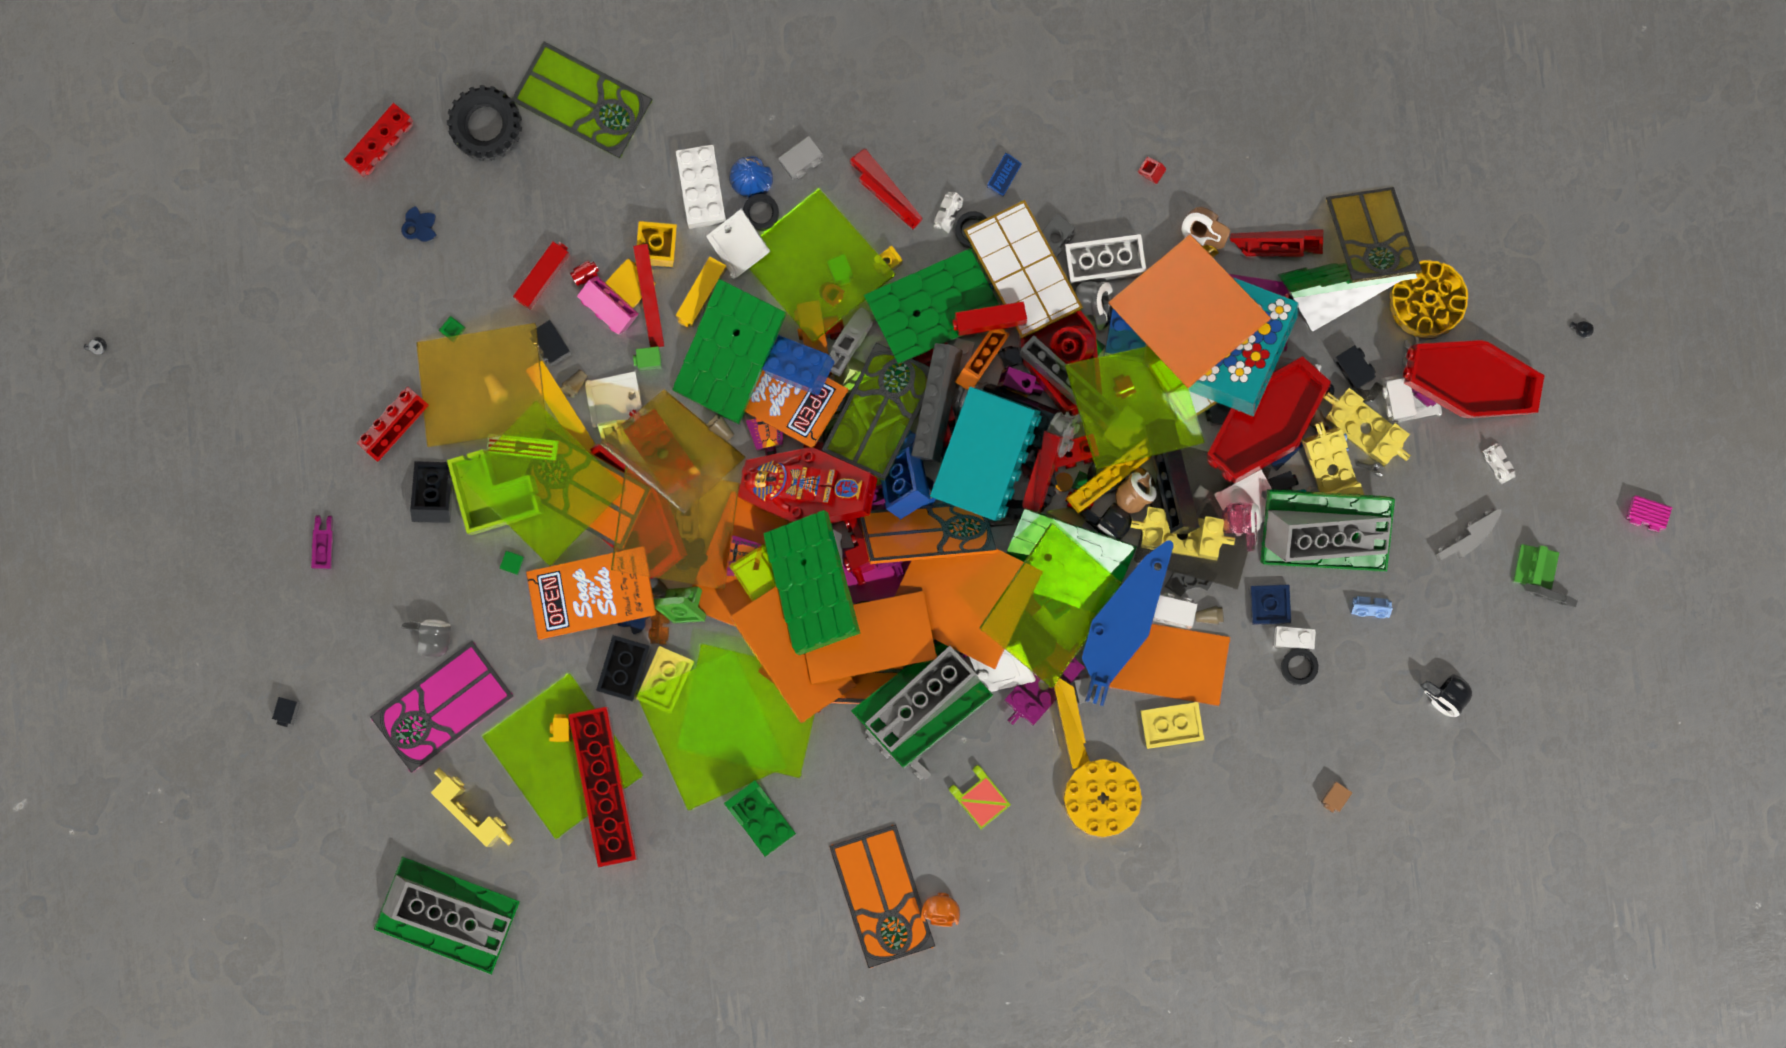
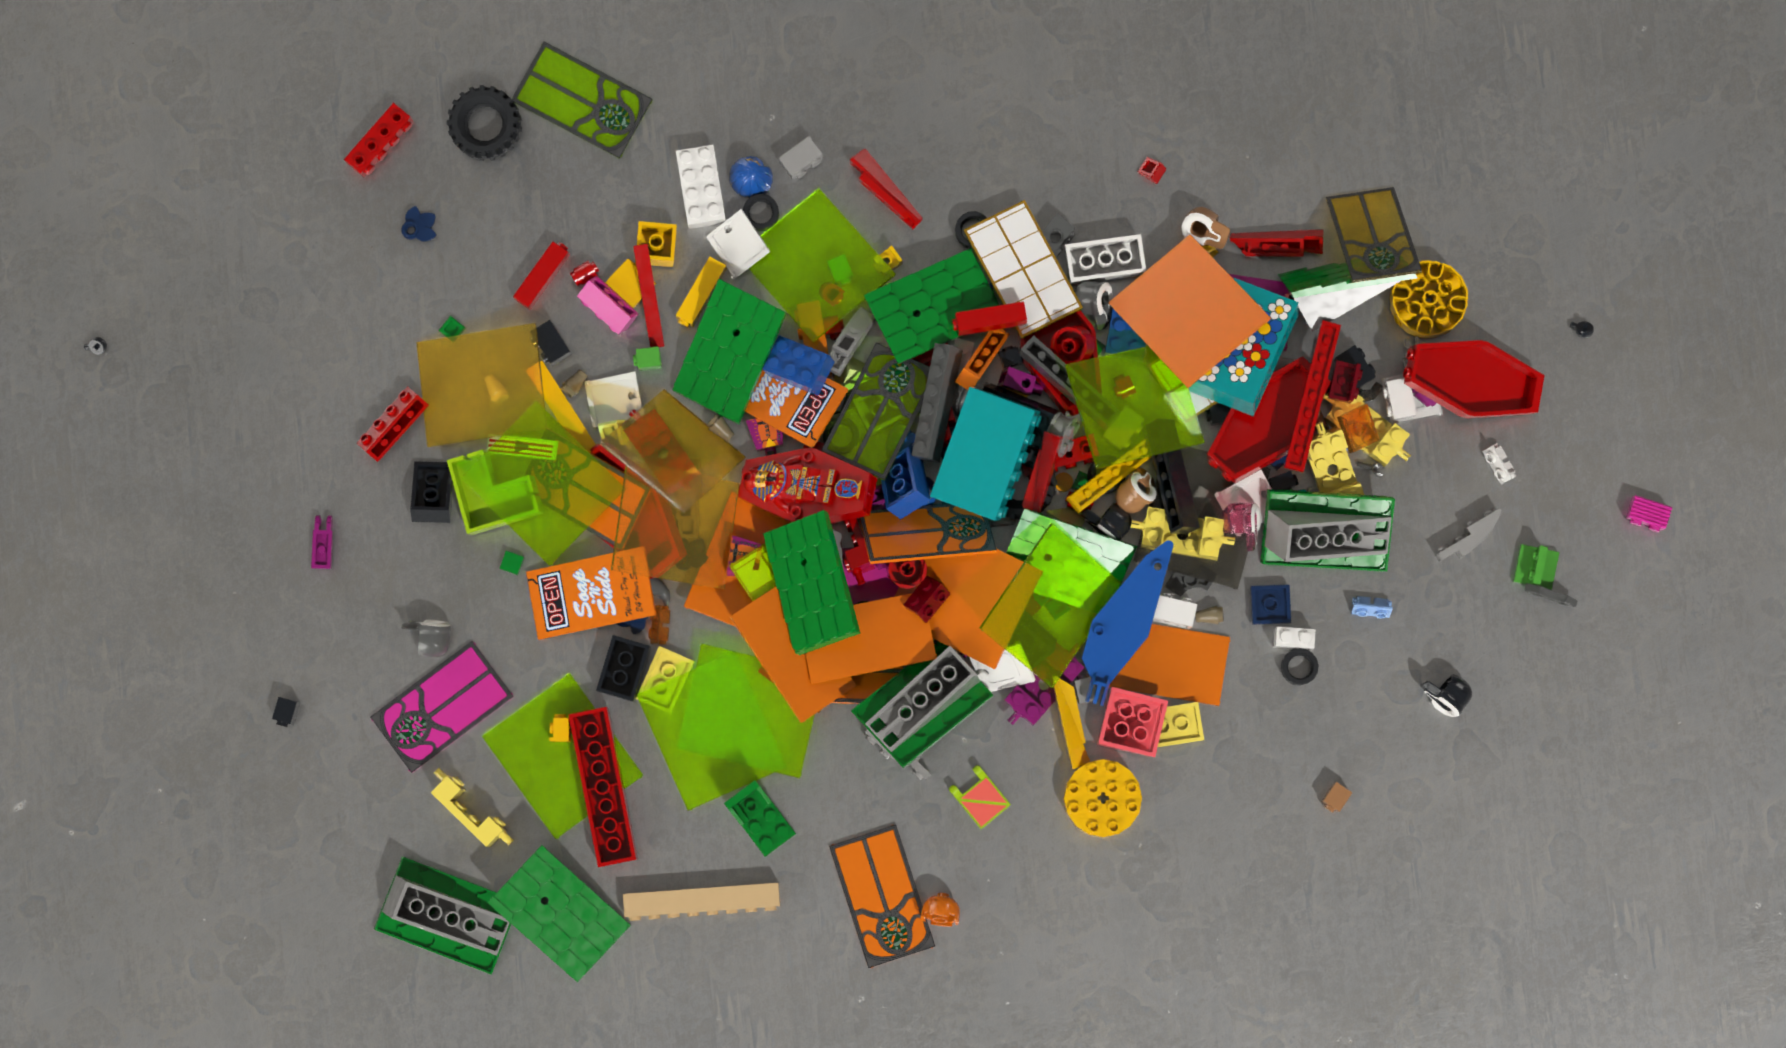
(572, 926): none -> green piece
(681, 605): bright green bracket -> none
(701, 900): none -> tan brick
(911, 577): none -> red brick
(927, 598): none -> dark red bracket
(952, 204): white hinge -> none
(1004, 174): slope -> none
(1132, 722): none -> coral slope
(1312, 396): none -> red plate
(1345, 381): none -> dark red bracket
(1358, 428): none -> clear orange tile

